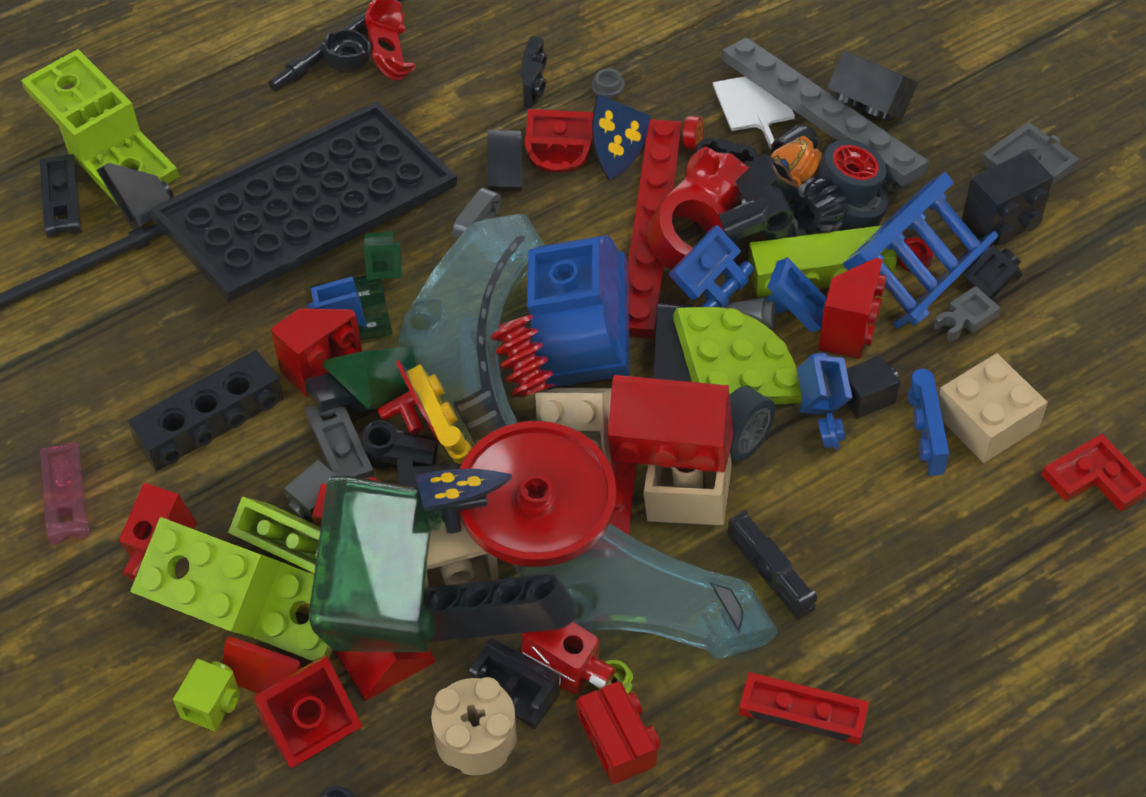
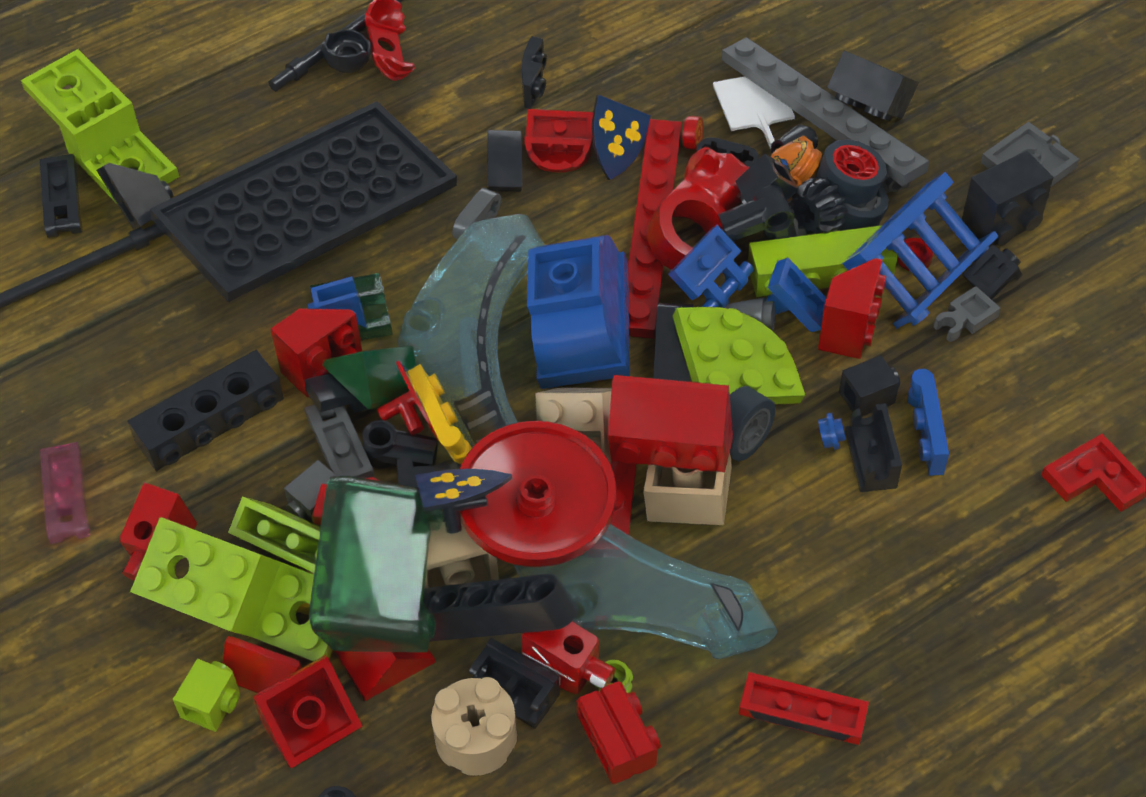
(382, 256): dark green brick -> none
(522, 357): red piece -> none
(608, 83): dark grey plate -> none
(771, 565): black piece -> none
(823, 384): blue window -> none
(874, 450): none -> black hinge
(991, 407): tan brick -> none

